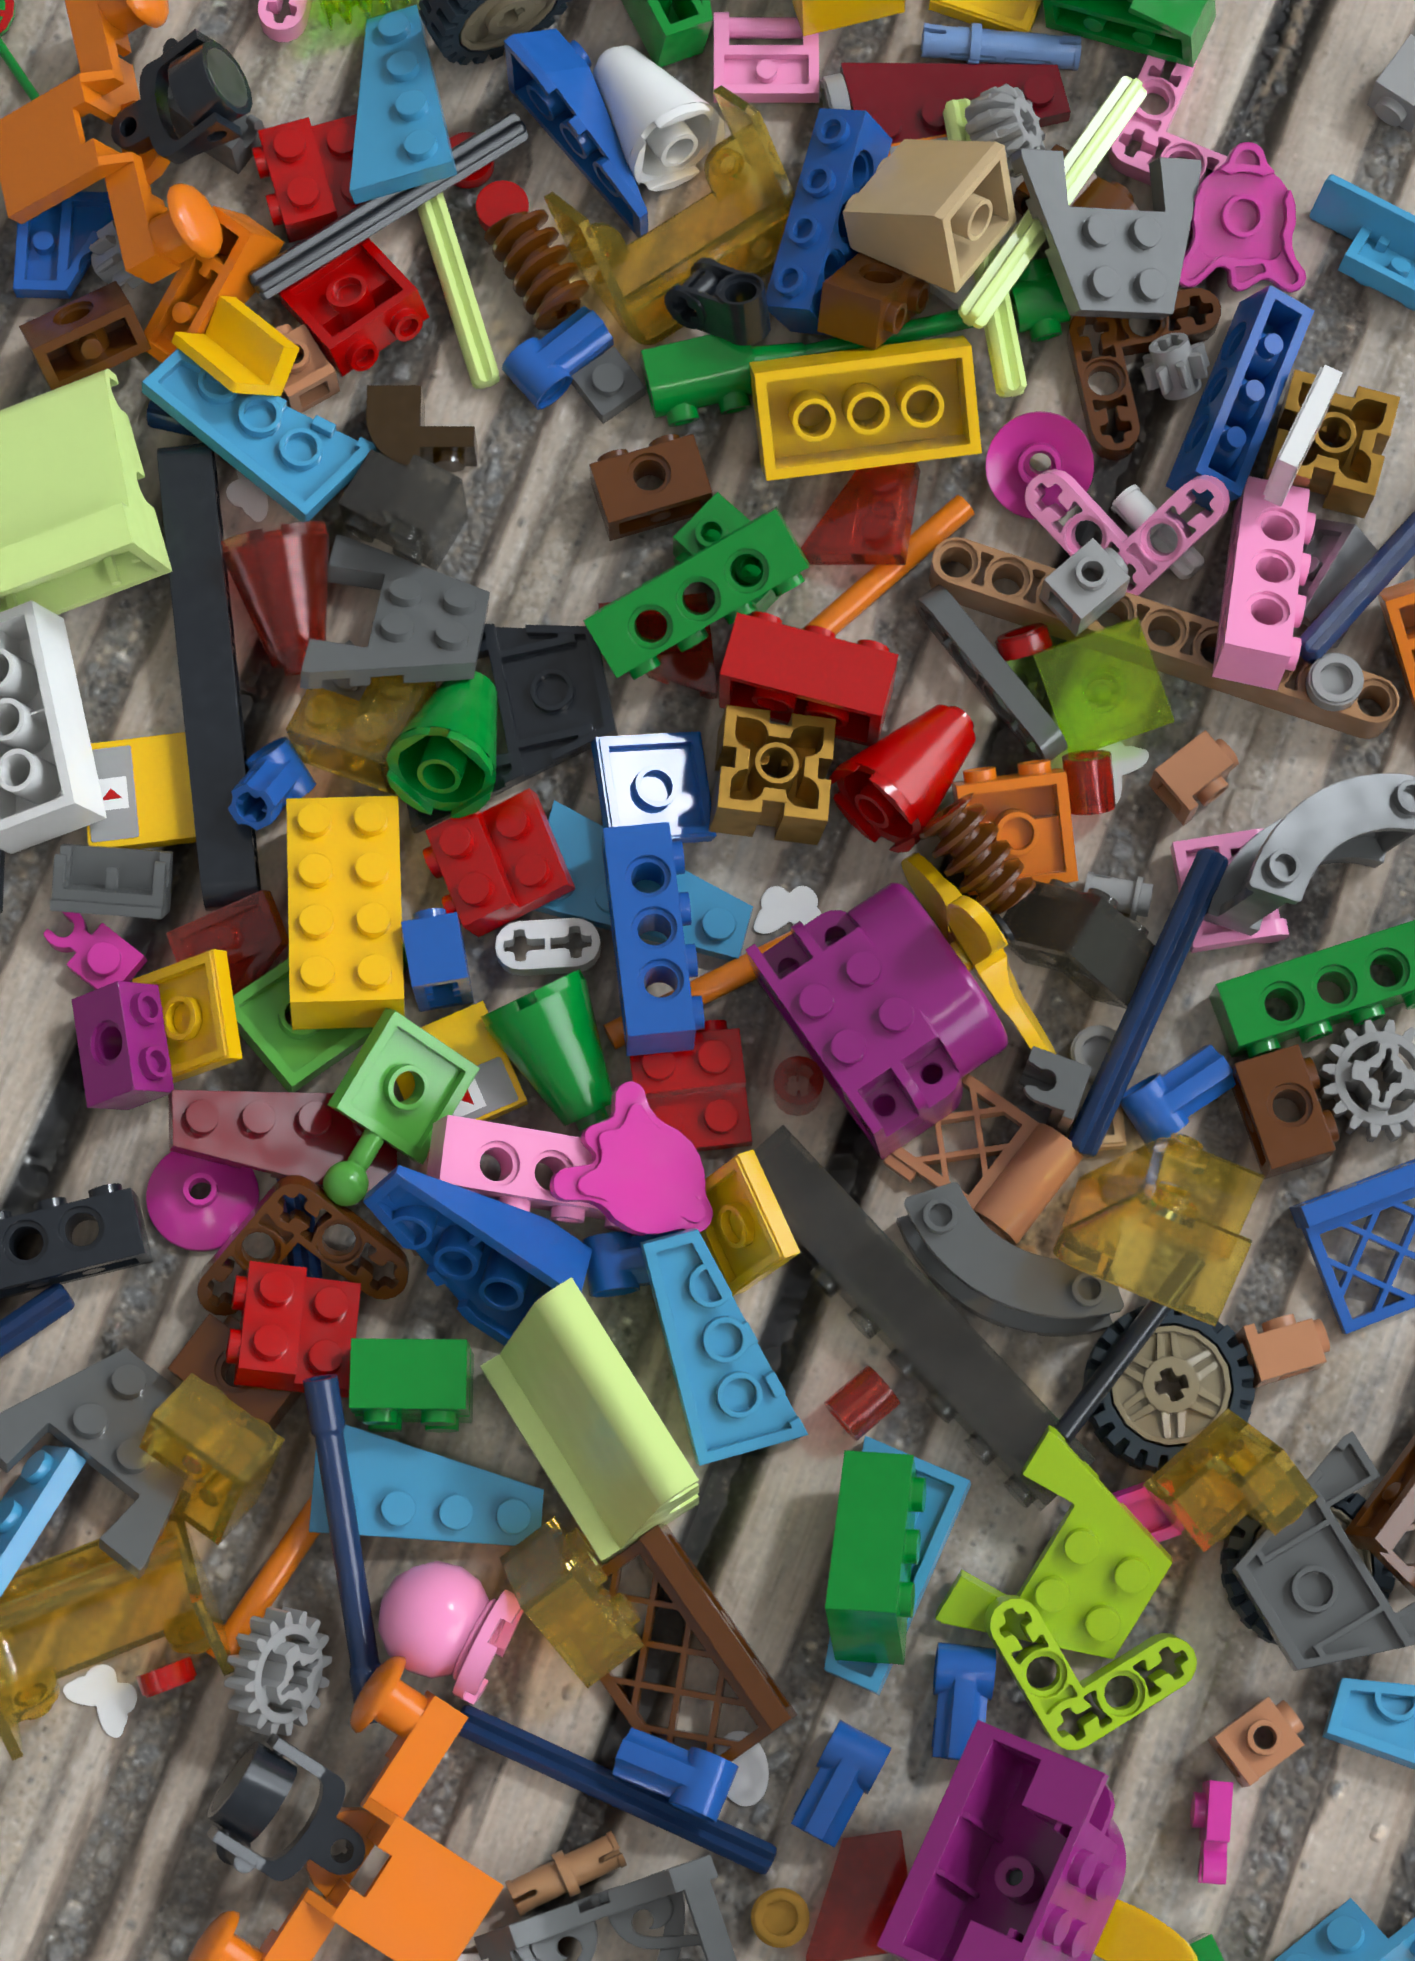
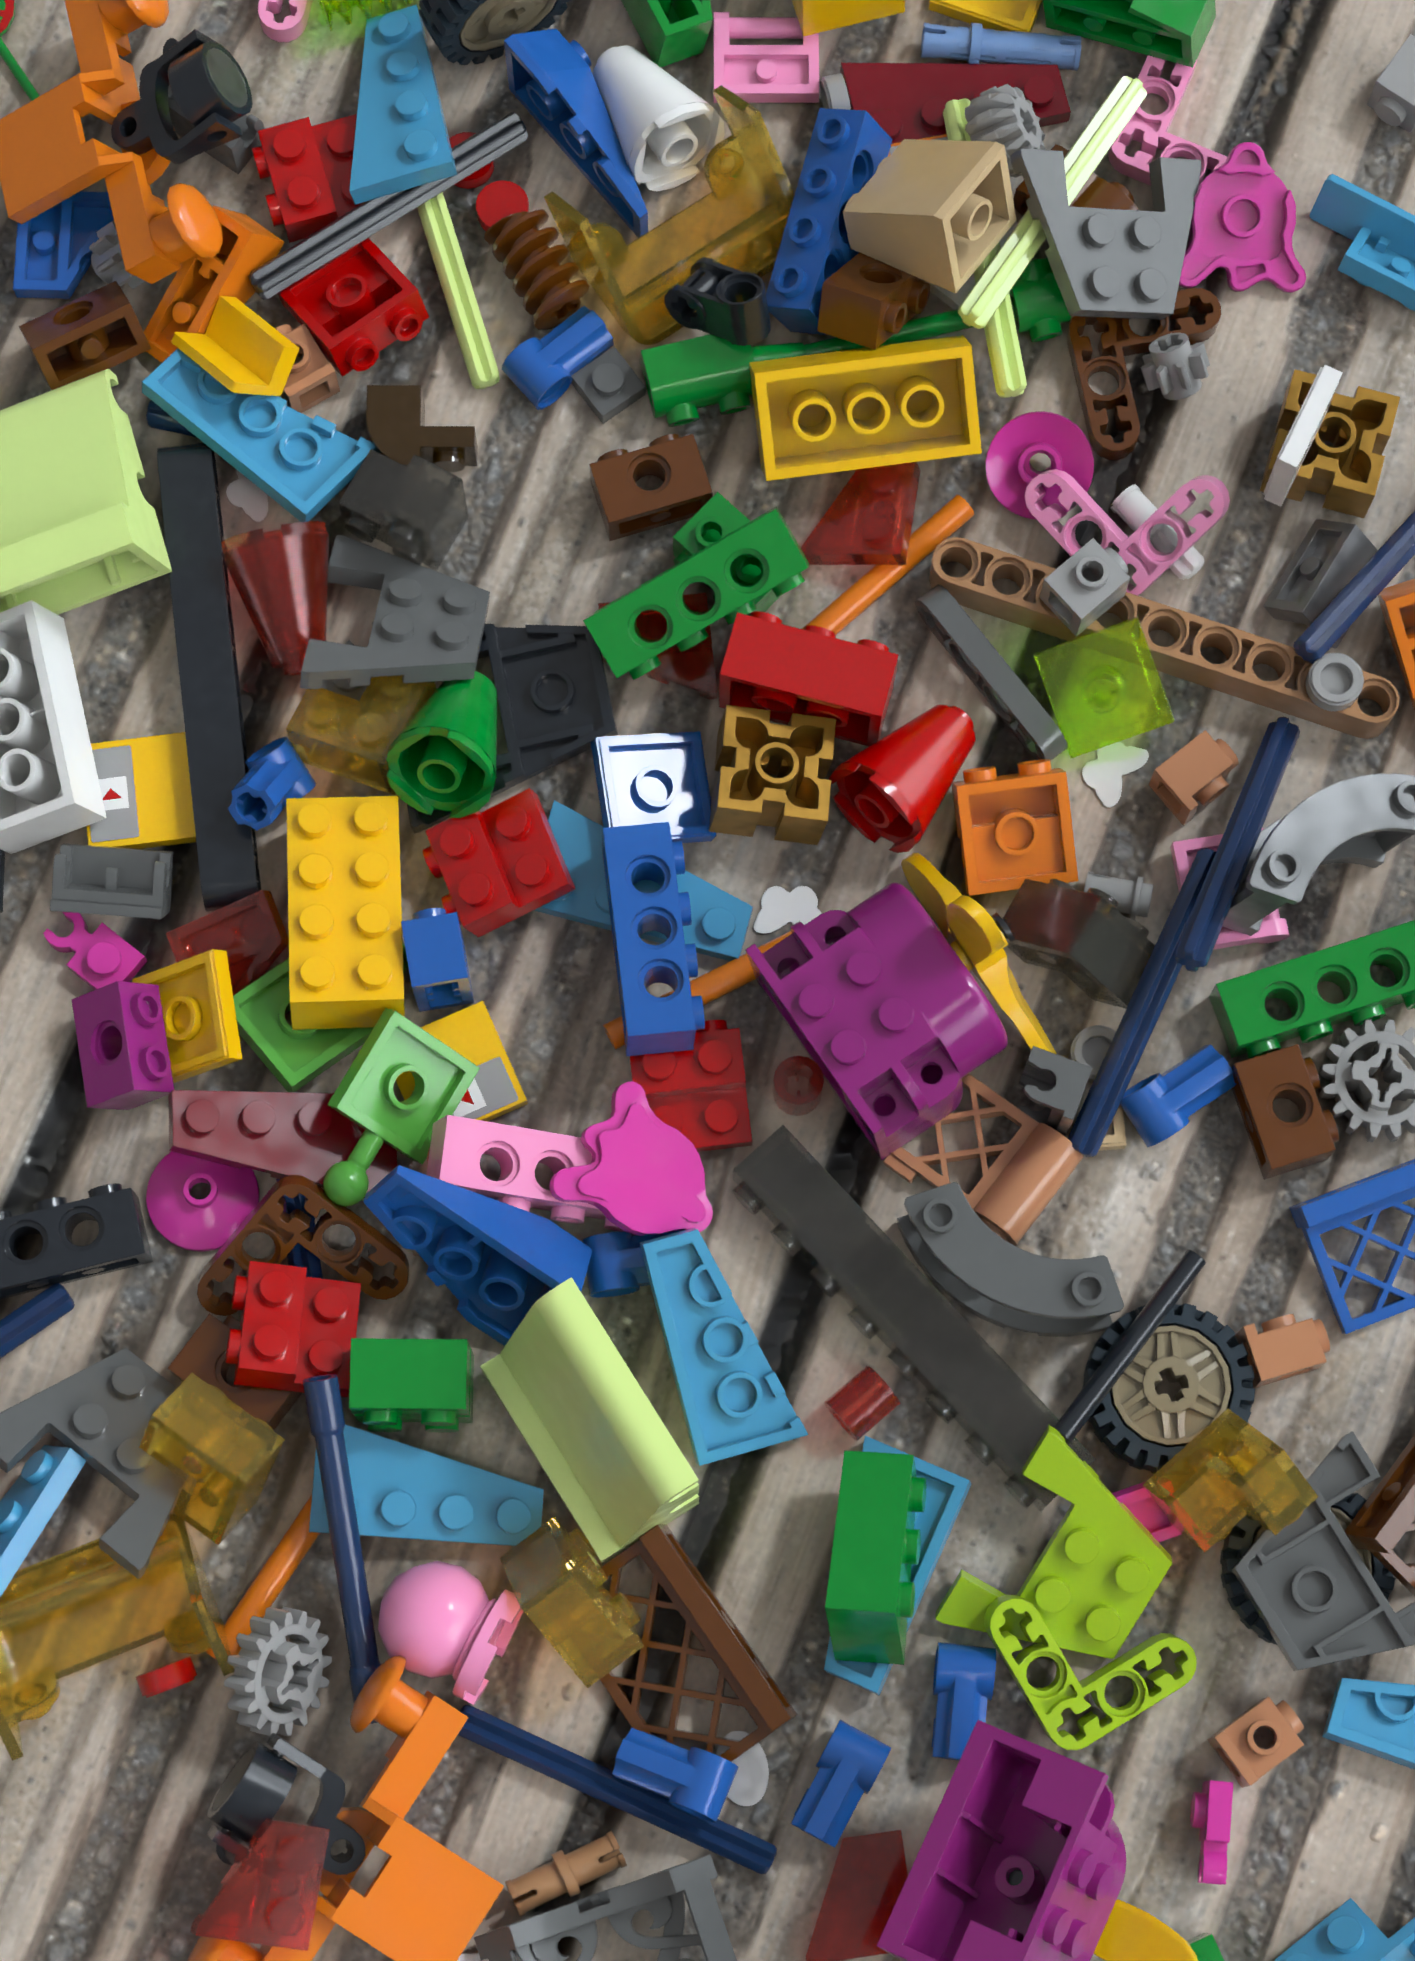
(110, 1697): white sticker -> none
(271, 1890): none -> clear red wing
(547, 933): white beam -> none
(557, 1048): green cone -> none
(747, 1224): yellow tile -> none
(780, 1917): pearl gold tile -> none
(978, 857): reddish brown piece -> none
(1023, 641): red tile -> none
(1090, 781): clear red gear -> none
(1163, 1225): clear yellow windscreen -> none
(1237, 845): none -> dark blue axle
(1242, 392): blue brick -> none
(1262, 587): bright pink brick -> none

